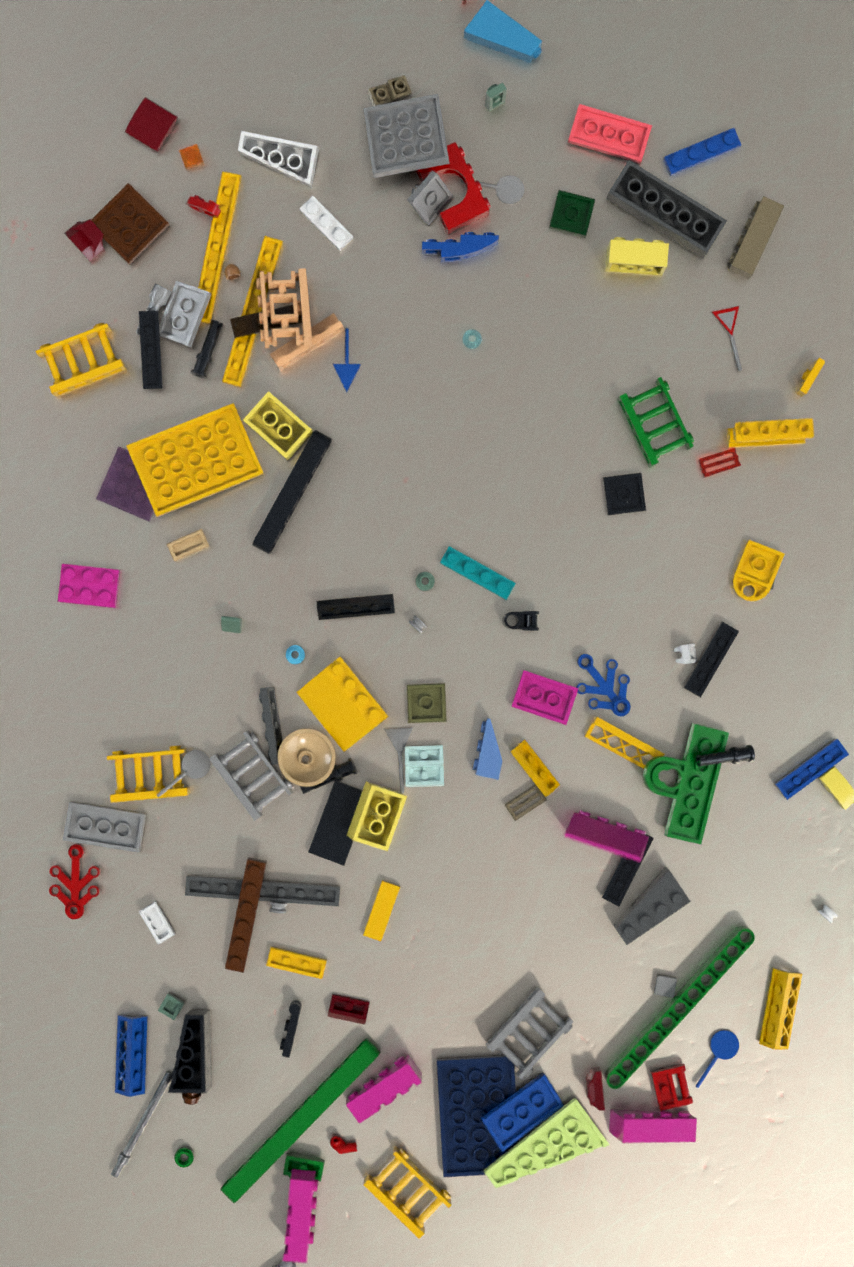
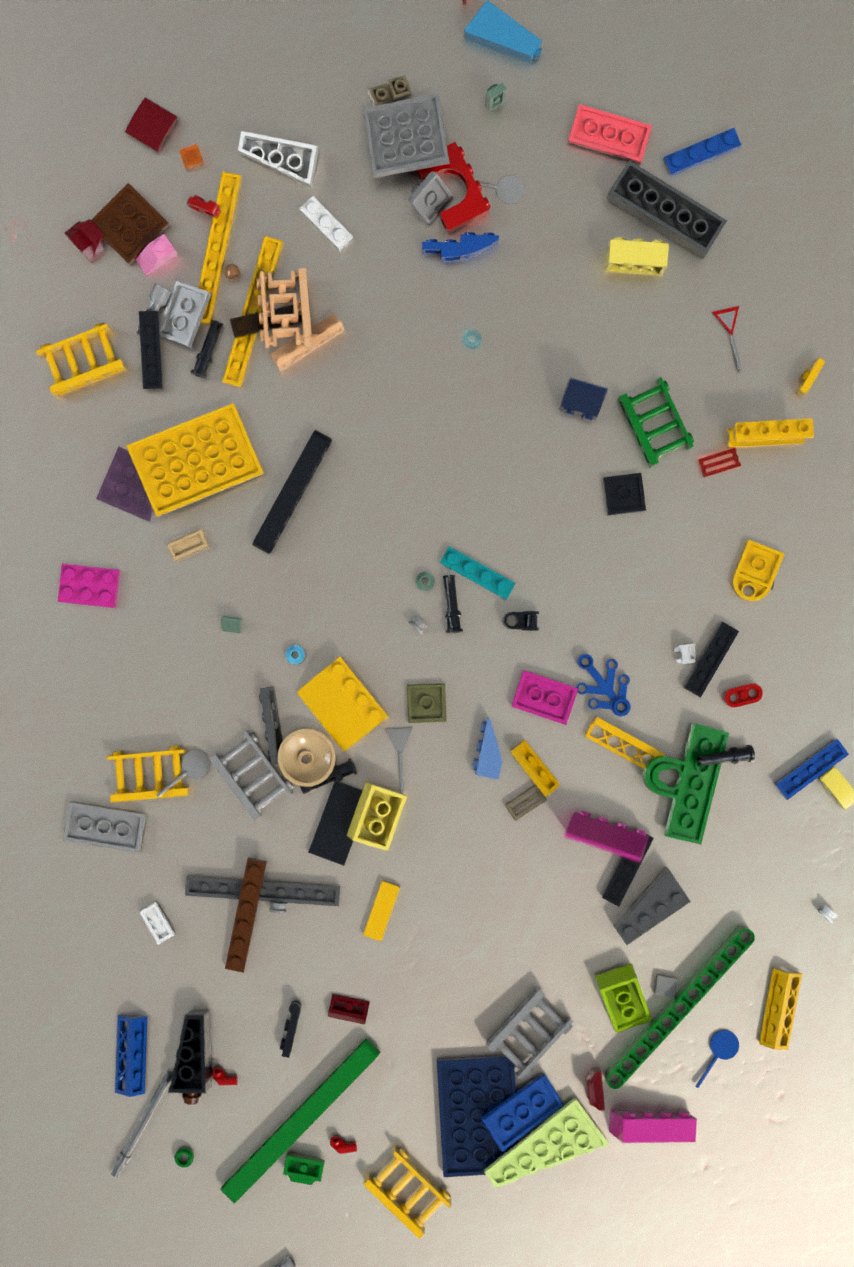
(74, 884): red plant -> none
(156, 255): none -> bright pink slope
(171, 1006): sand green plate -> none
(222, 1078): none -> red arm
(278, 426): light yellow brick -> none
(296, 962): yellow tile -> none
(300, 1215): dark pink wedge -> none
(346, 371): blue piece -> none
(355, 607): black plate -> none
(384, 1088): dark pink wedge -> none
(424, 766): light aqua slope -> none
(452, 614): none -> black pin
(572, 213): dark green tile -> none
(582, 399): none -> dark blue slope
(623, 998): none -> lime slope
(665, 1087): red plate -> none
(742, 695): none -> red plate
(756, 237): dark tan brick -> none

